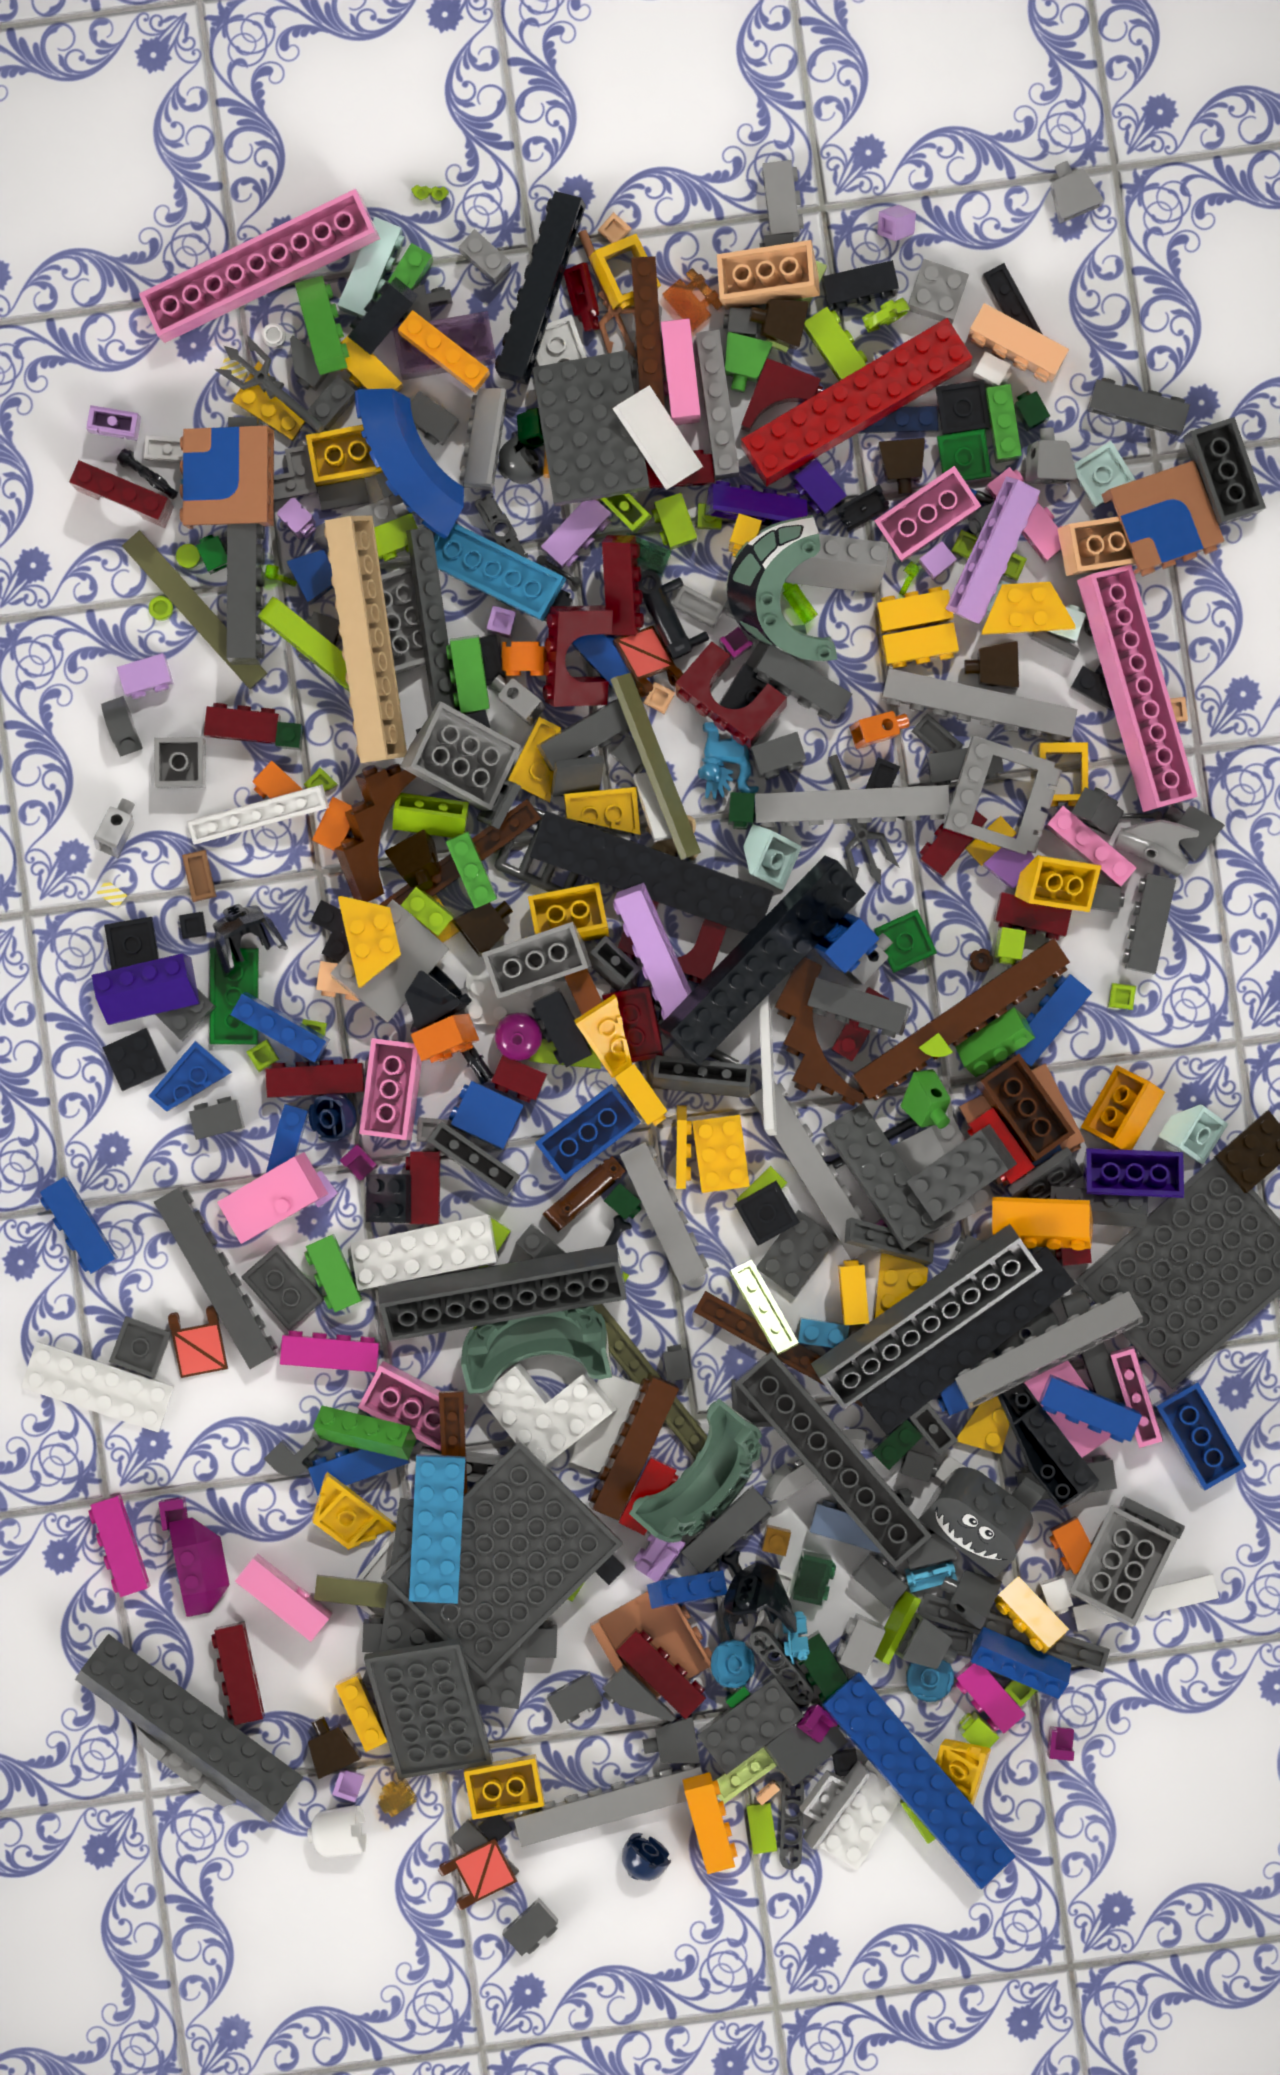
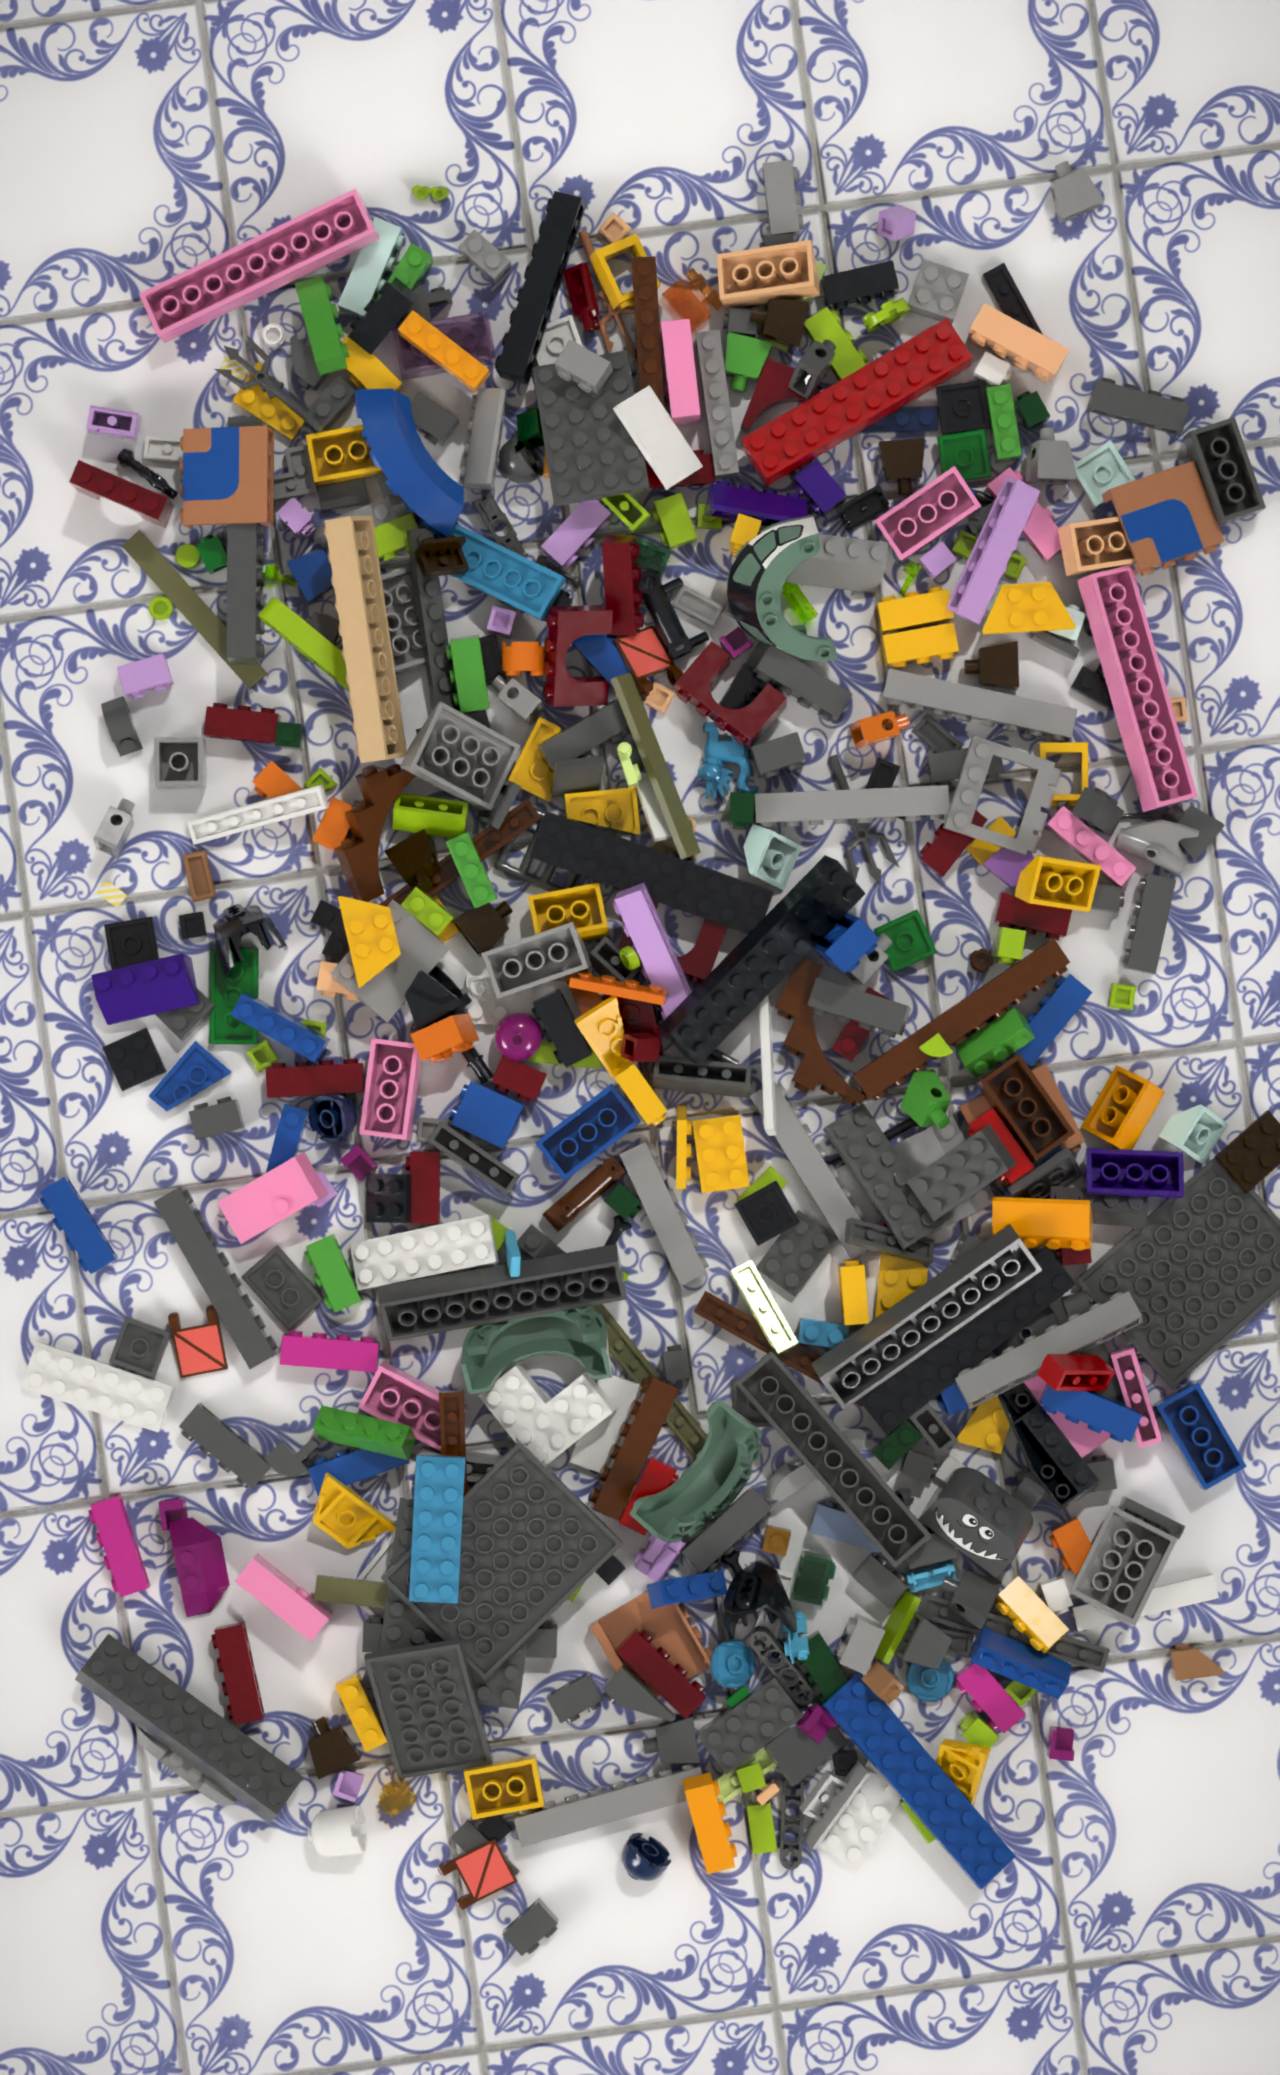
(225, 1445): none -> dark grey brick
(441, 556): none -> dark brown bracket
(512, 1253): none -> medium azure tile
(583, 367): none -> light grey brick
(629, 958): none -> lime tile
(629, 989): none -> orange plate
(630, 771): none -> yellowish green plate
(641, 1047): none -> dark red brick
(751, 1777): none -> lime tile
(815, 362): none -> dark grey torso
(883, 1683): none -> medium nougat slope
(1076, 1372): none -> red brick
(1191, 1663): none -> medium nougat slope

